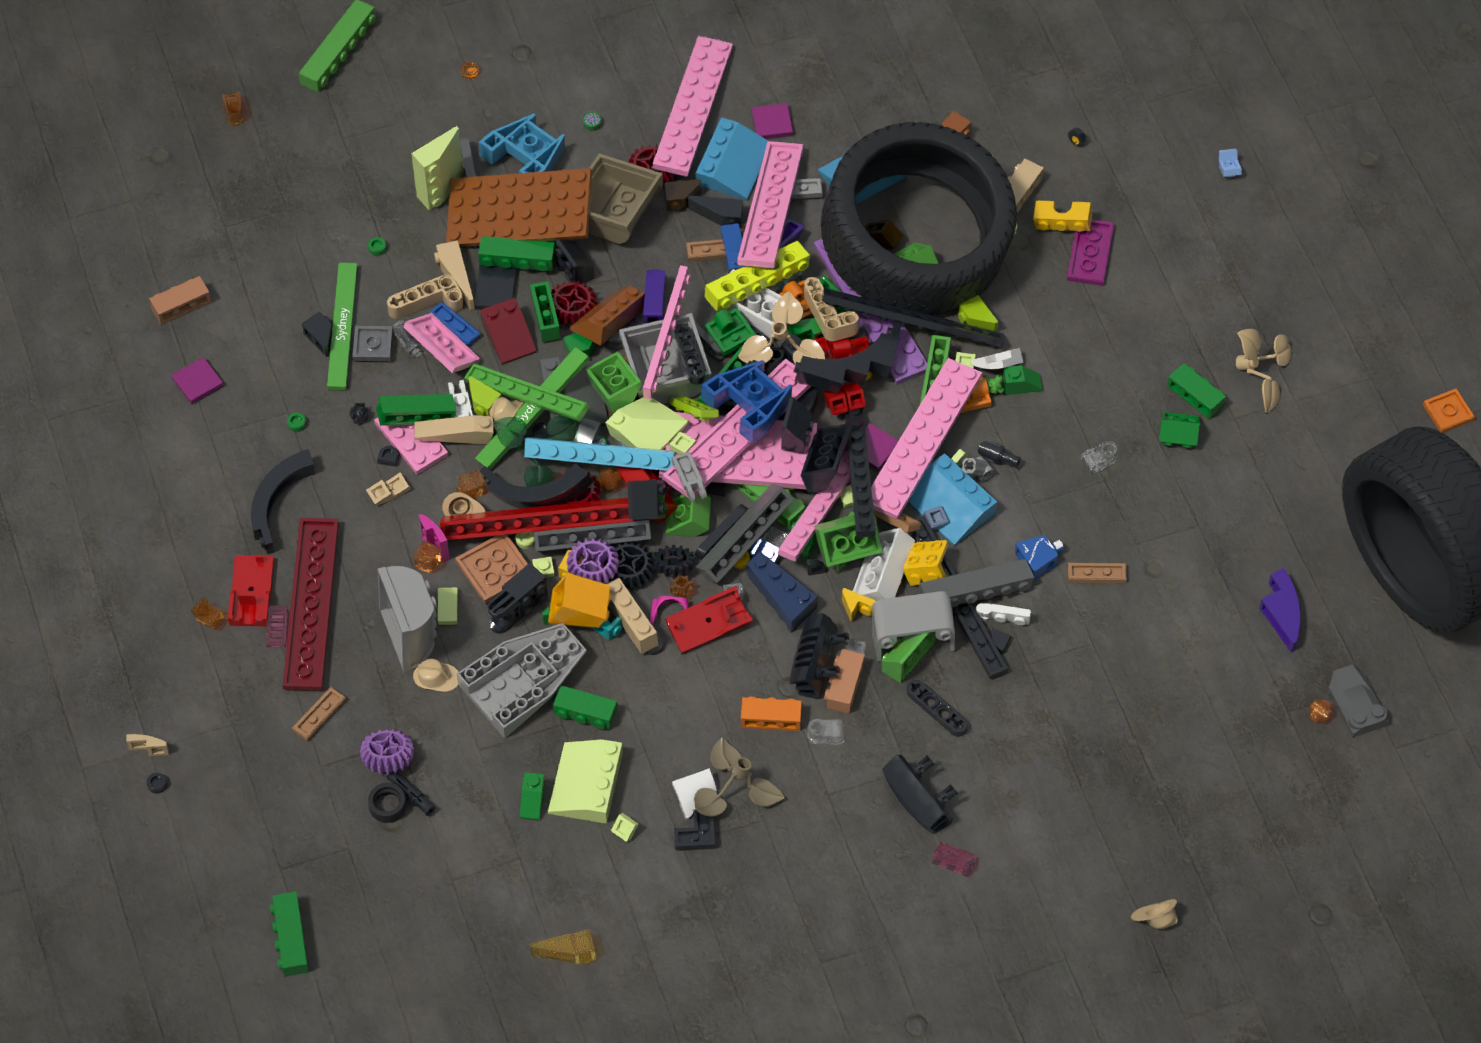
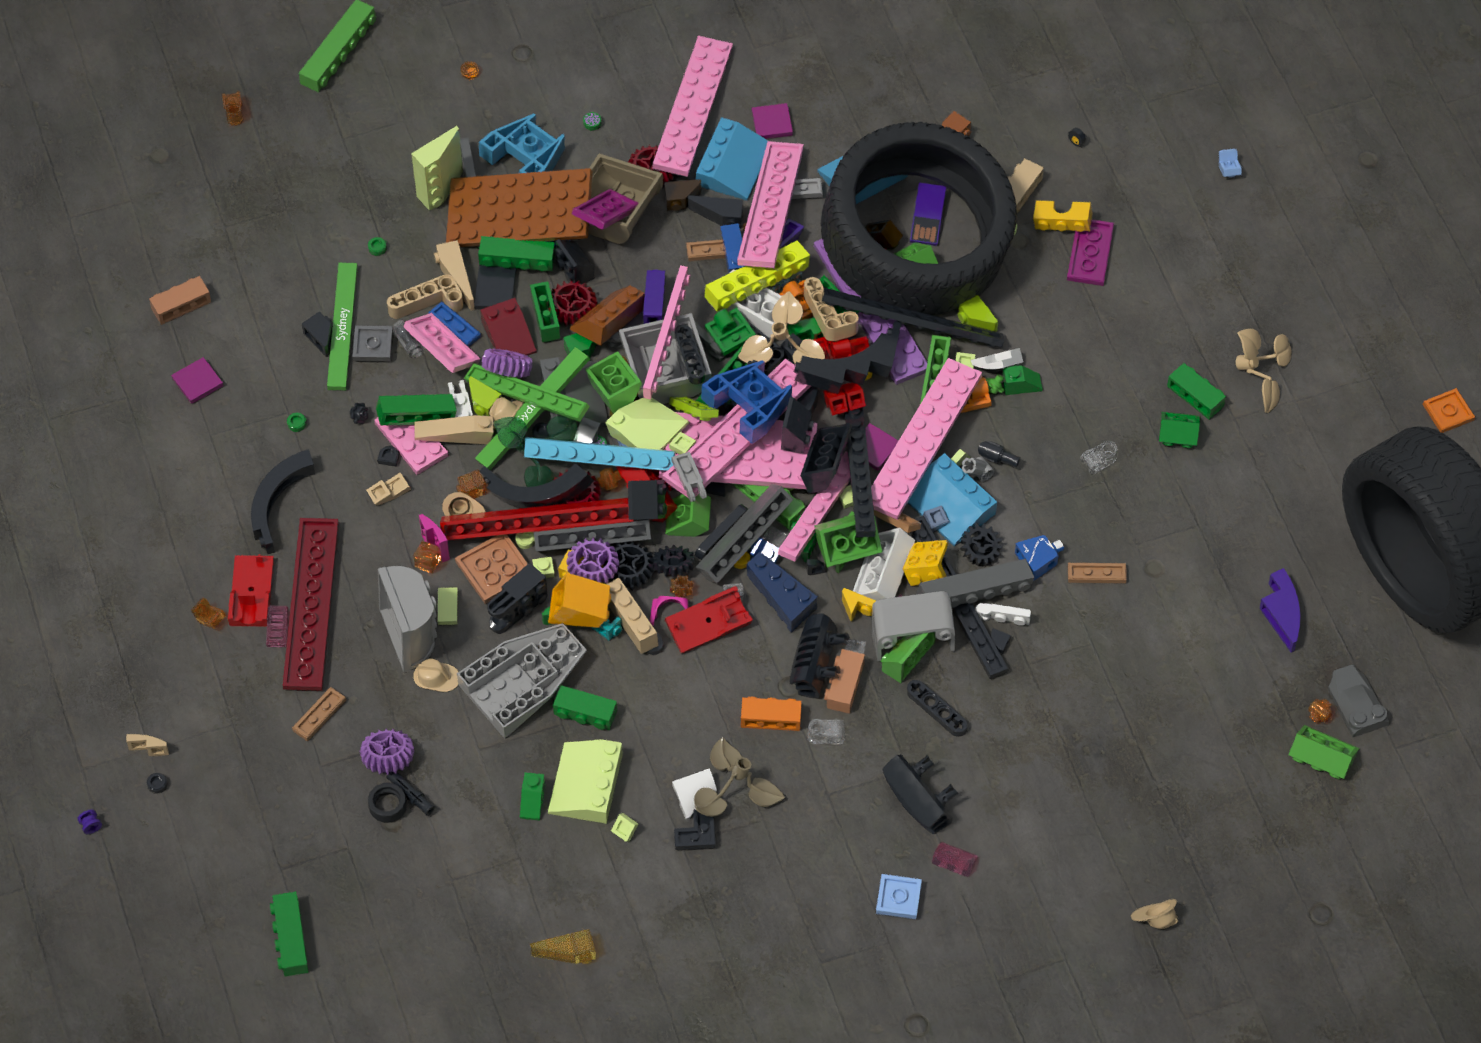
(89, 821): none -> dark purple wheel
(507, 363): none -> medium lavender gear
(605, 209): none -> magenta tile
(898, 896): none -> light blue plate
(928, 214): none -> dark purple piece
(988, 541): none -> black gear
(1323, 752): none -> bright green slope

